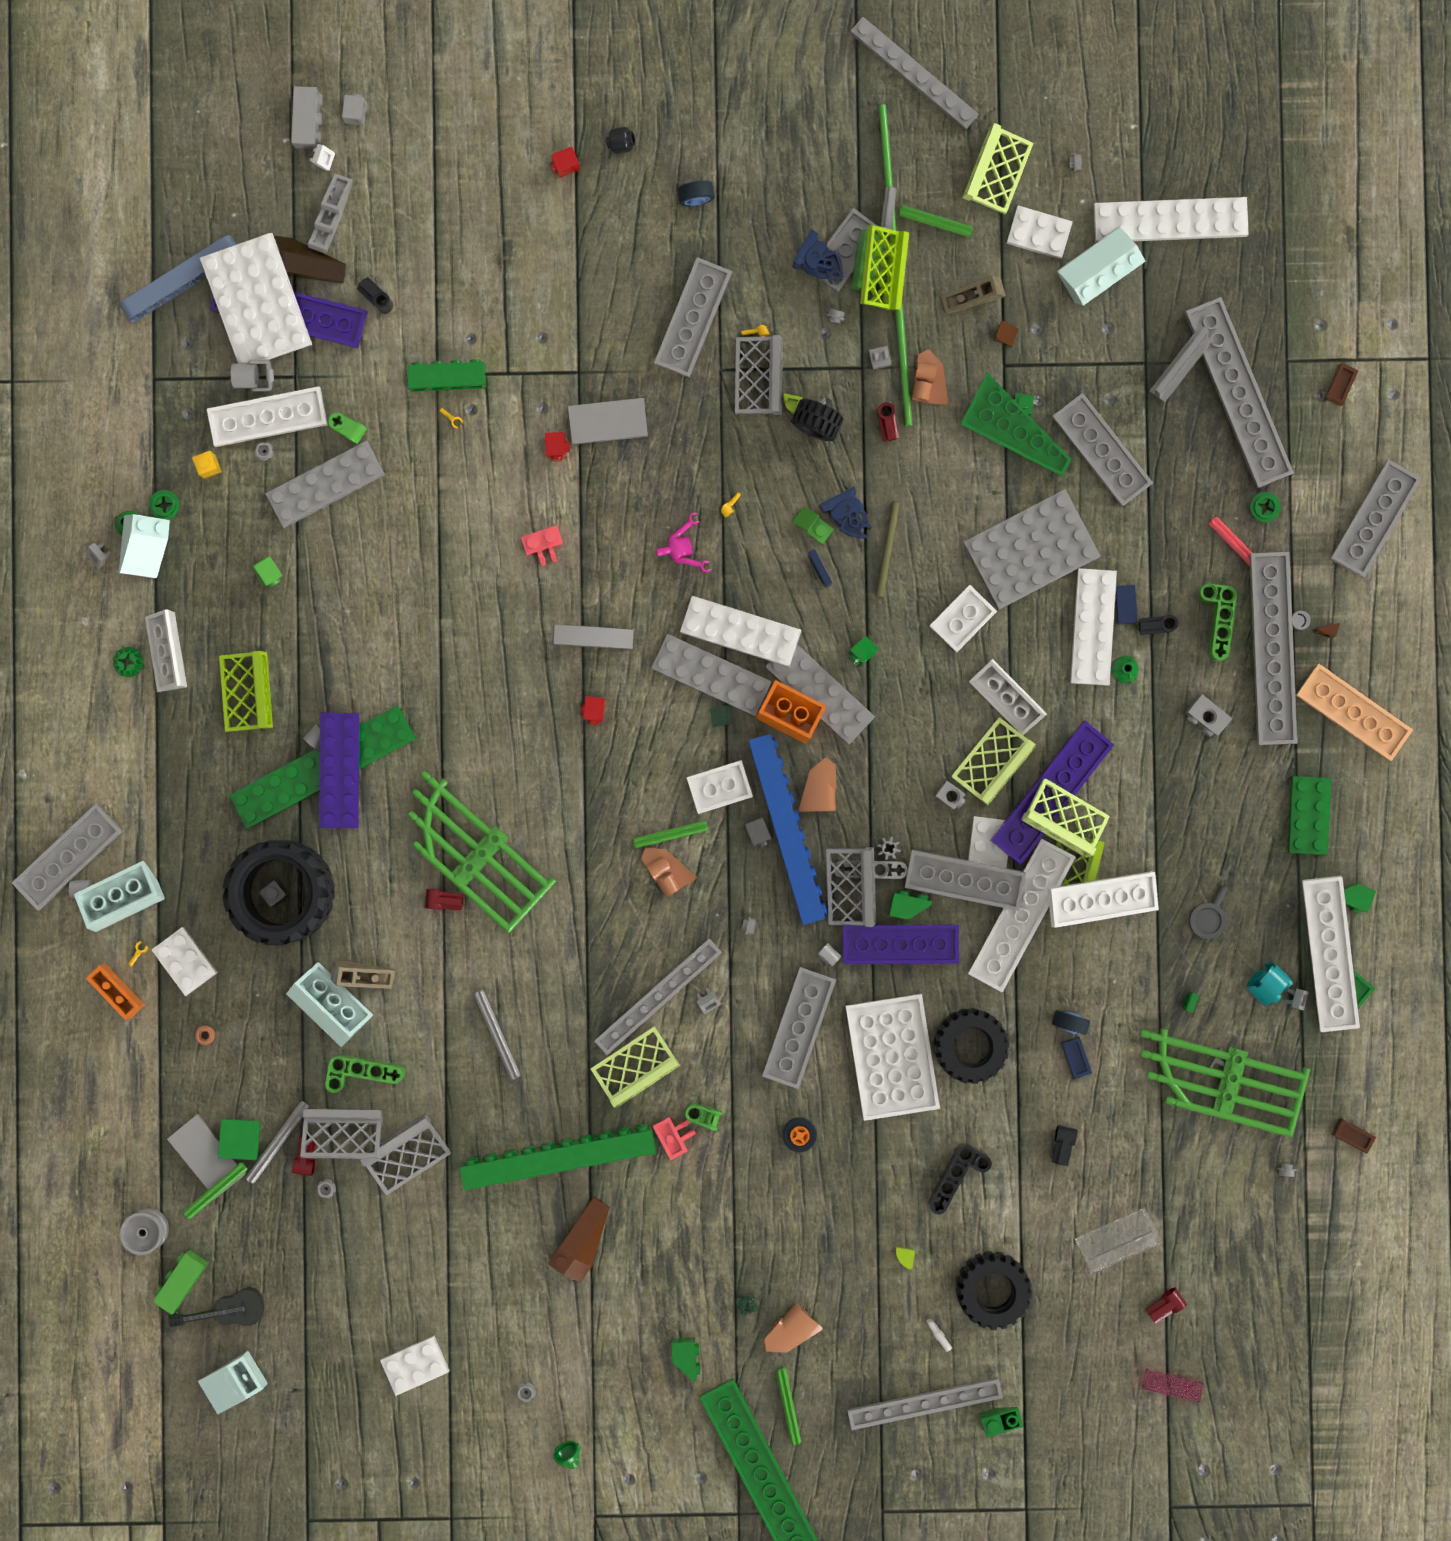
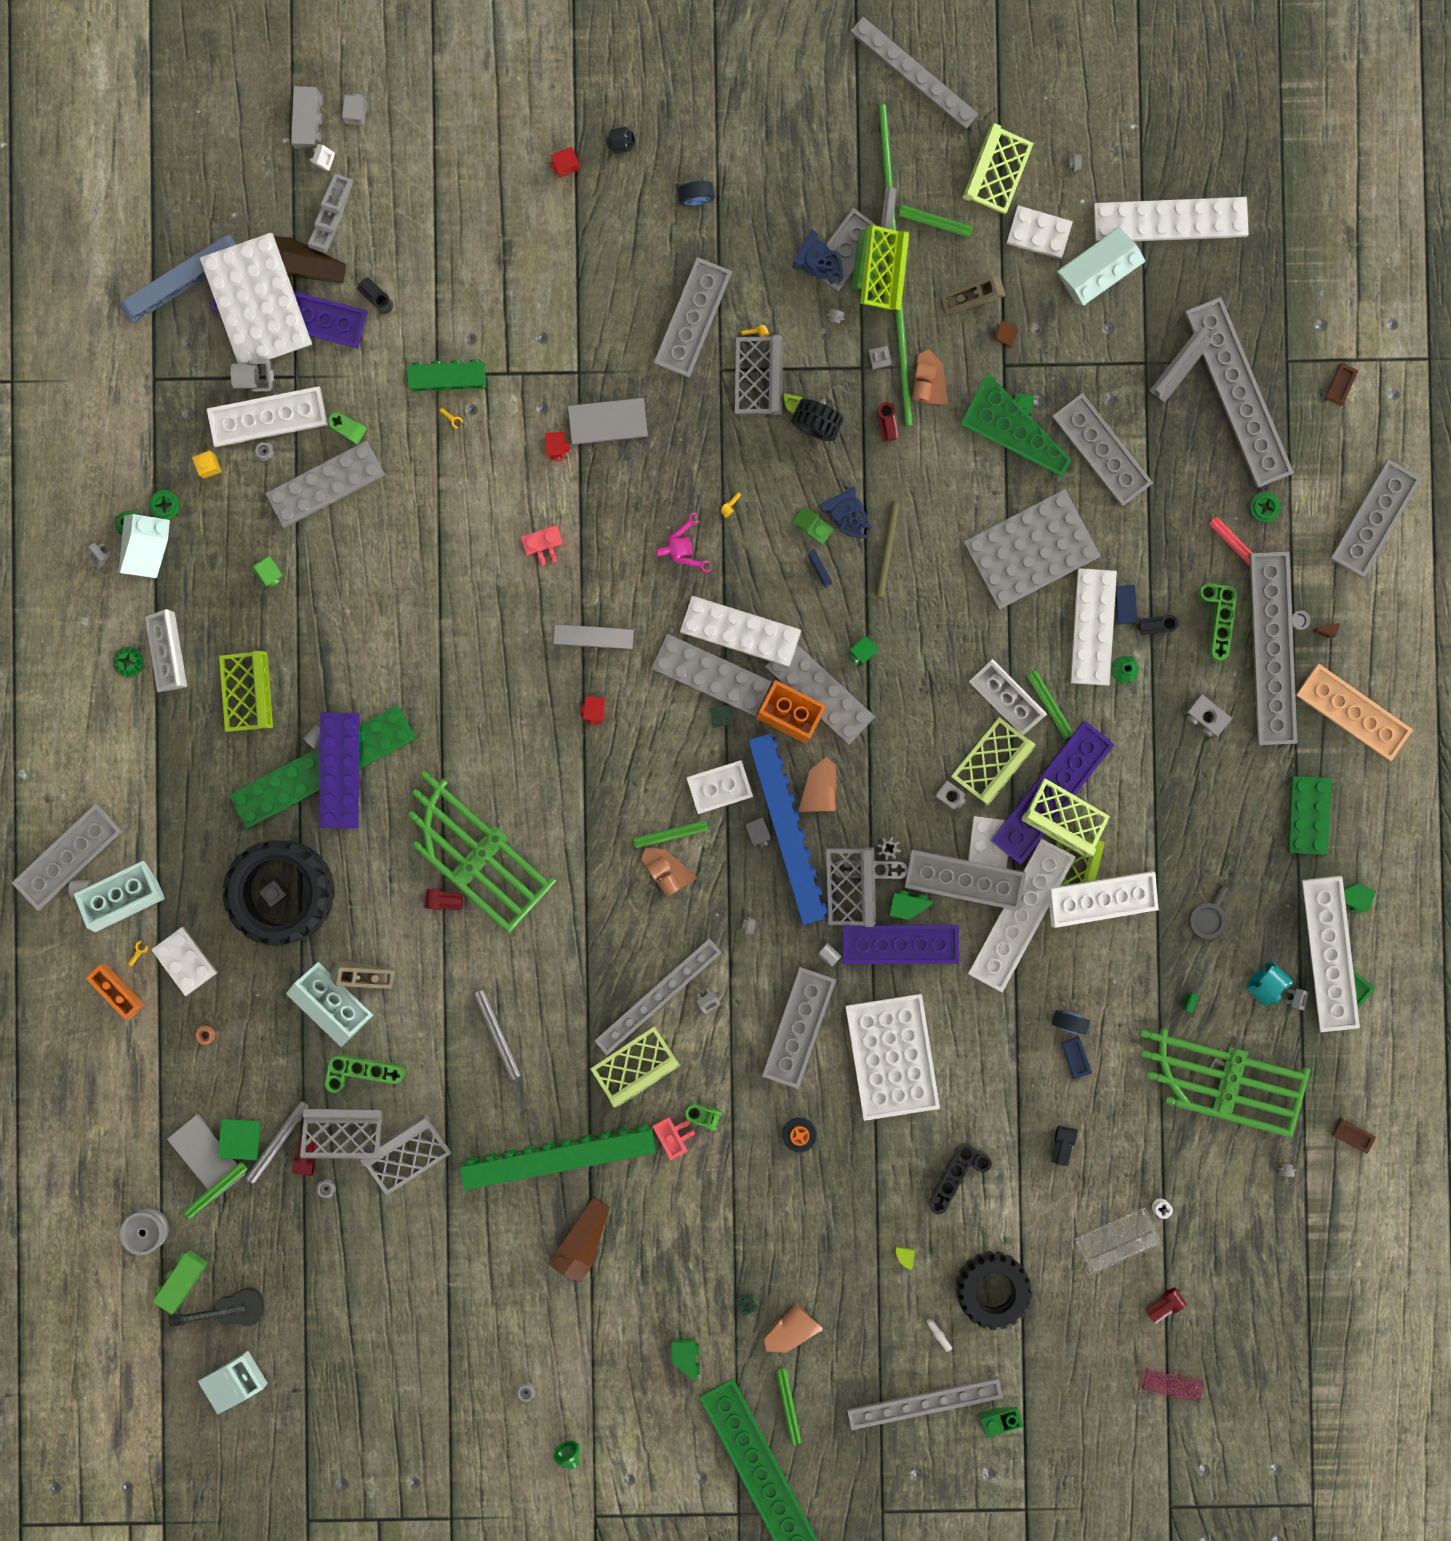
(414, 1365): white plate -> none
(963, 618): white plate -> none
(997, 1046): black tyre -> none
(1050, 705): none -> bright green axle
(1165, 1212): none -> white bush

